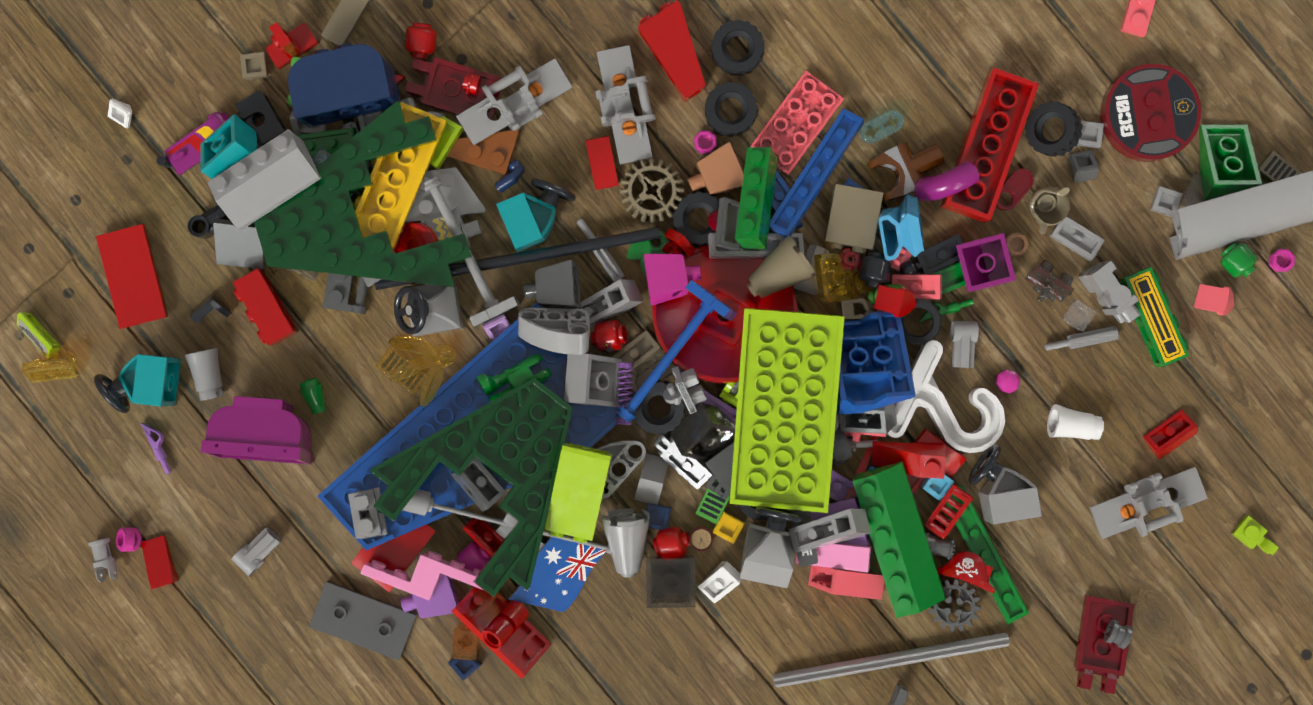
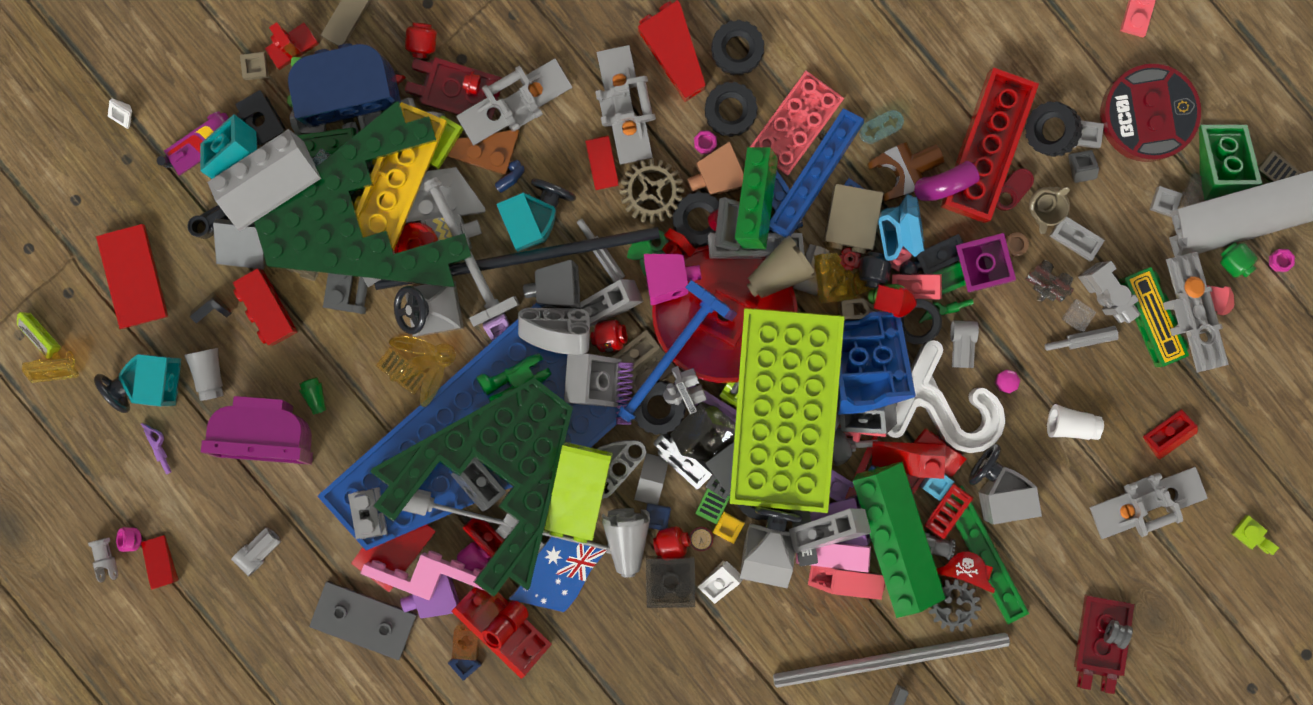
(1193, 314): none -> light grey piece

